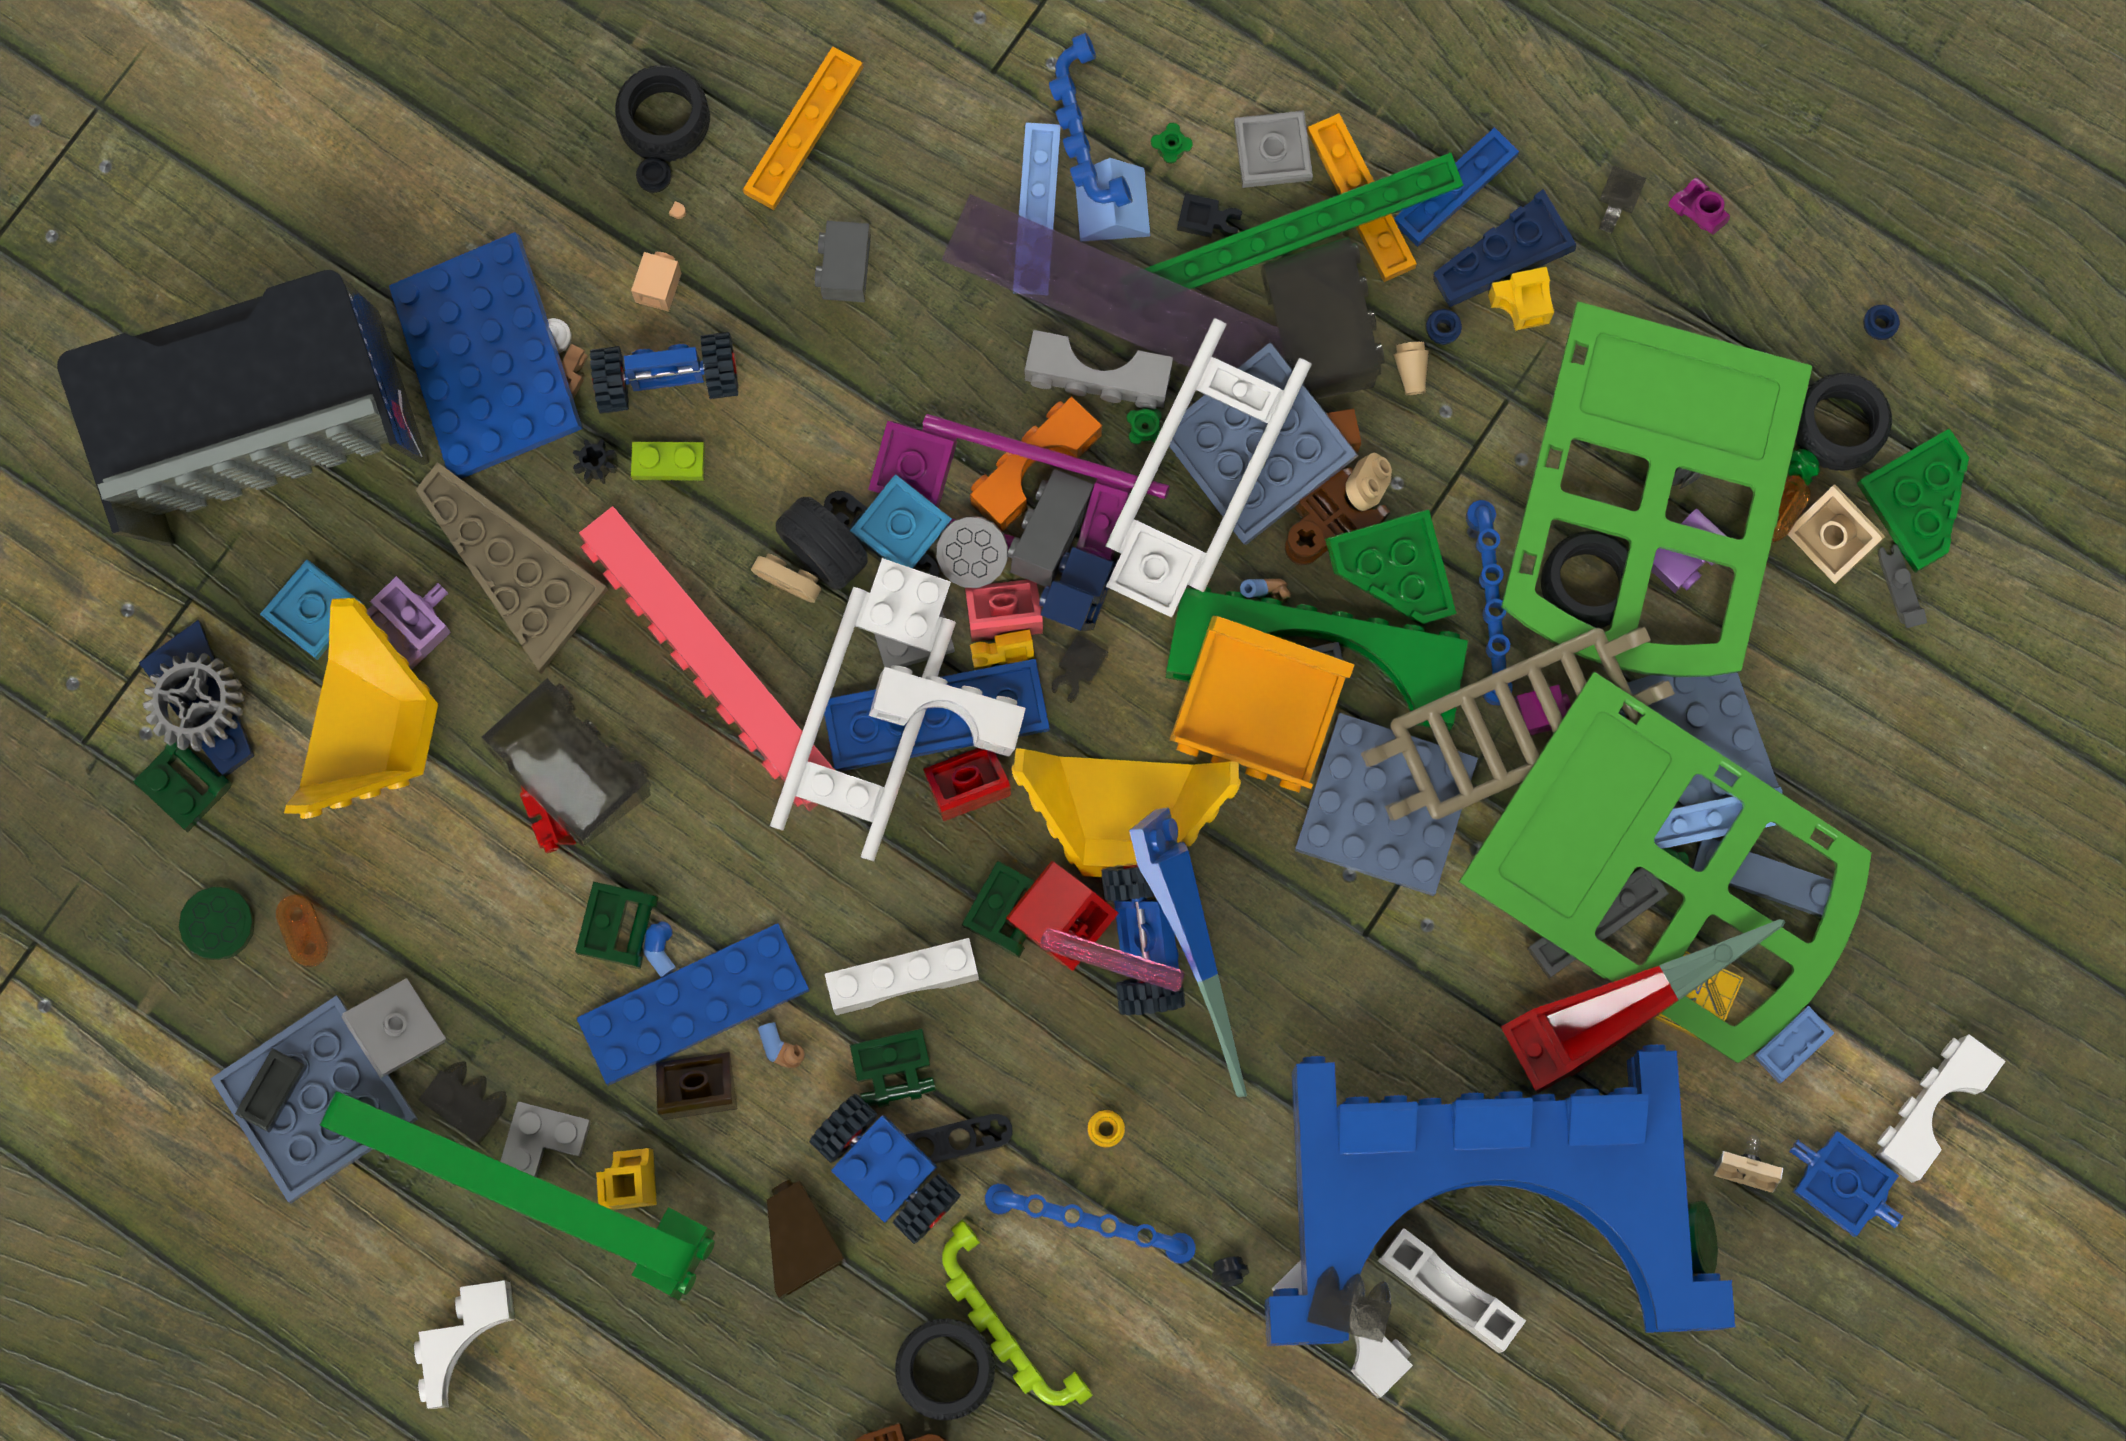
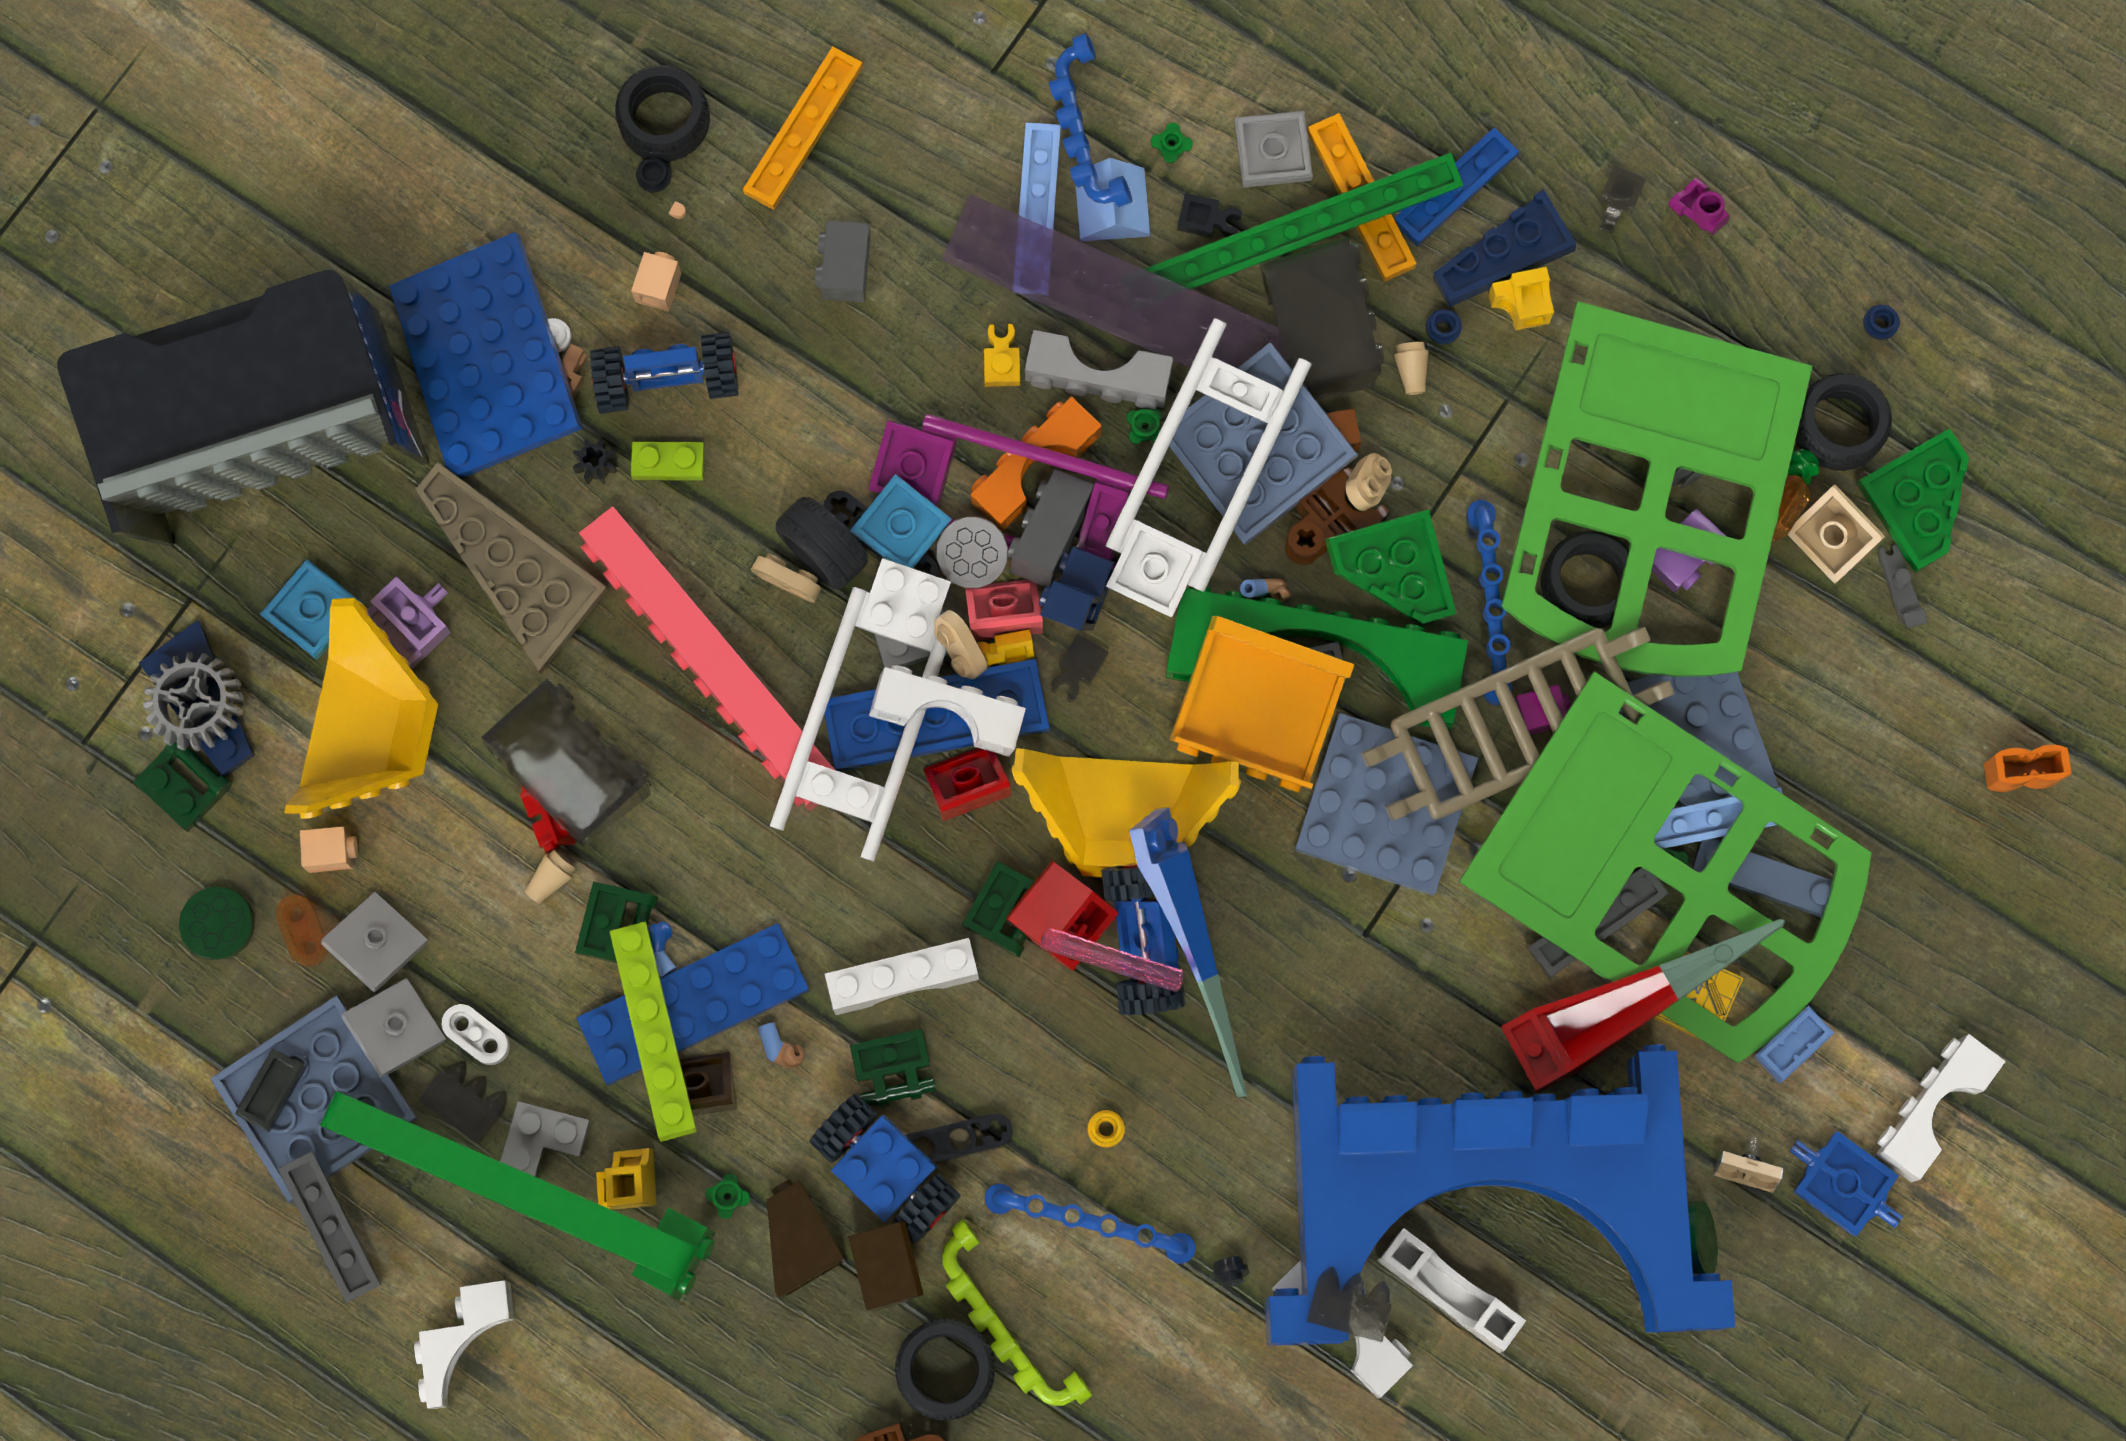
(327, 849): none -> light nougat brick
(329, 1226): none -> dark grey plate
(374, 942): none -> light grey plate
(476, 1035): none -> white plate
(550, 876): none -> tan cone
(653, 1032): none -> lime plate
(737, 1199): none -> green plate
(885, 1266): none -> dark brown slope
(960, 644): none -> tan plate
(1001, 362): none -> yellow plate
(2021, 767): none -> orange brick

